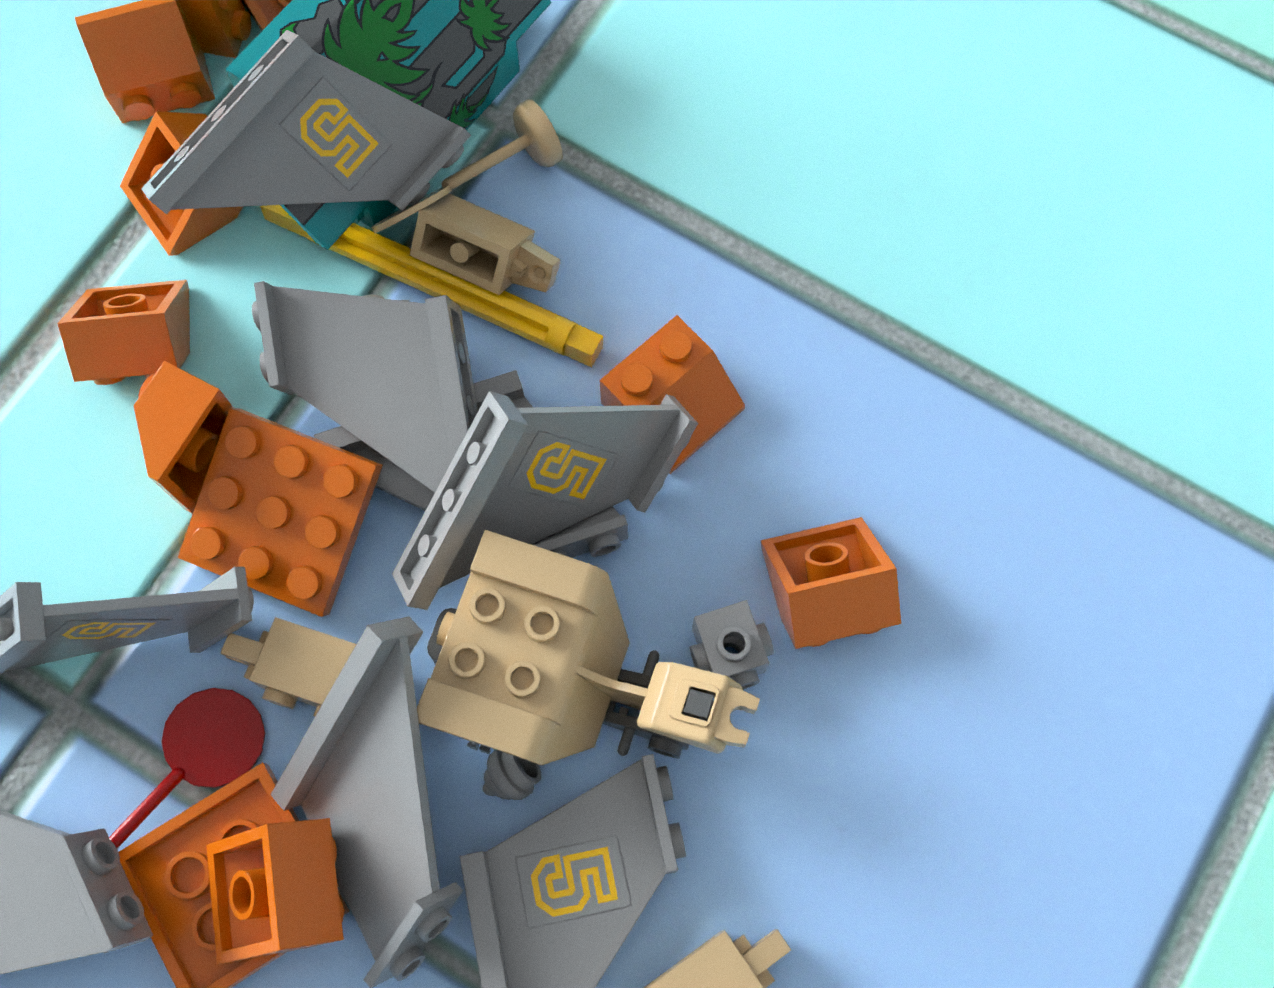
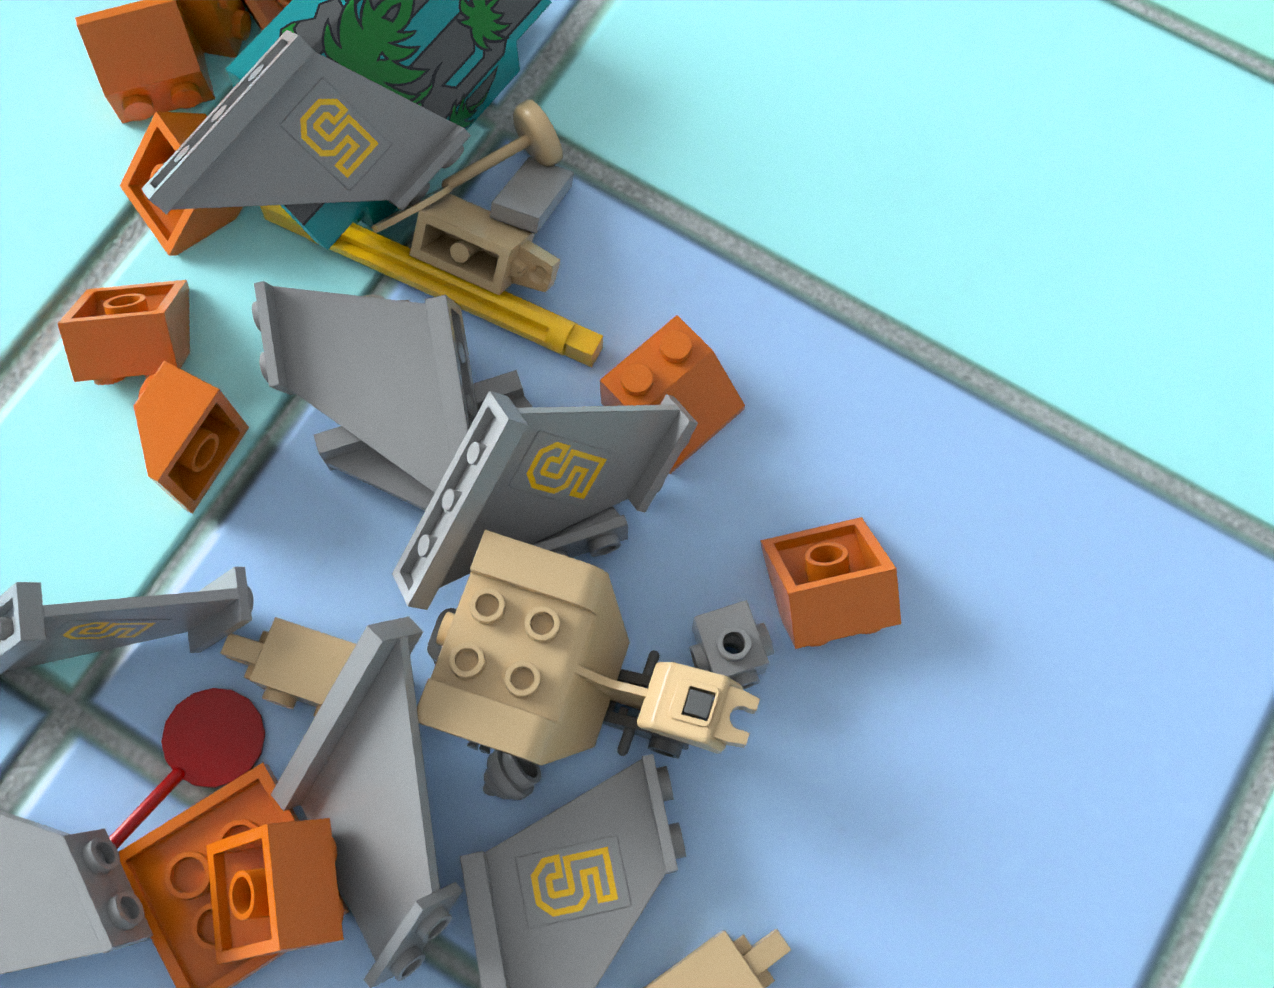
(280, 510): orange plate -> none
(531, 195): none -> light grey tile

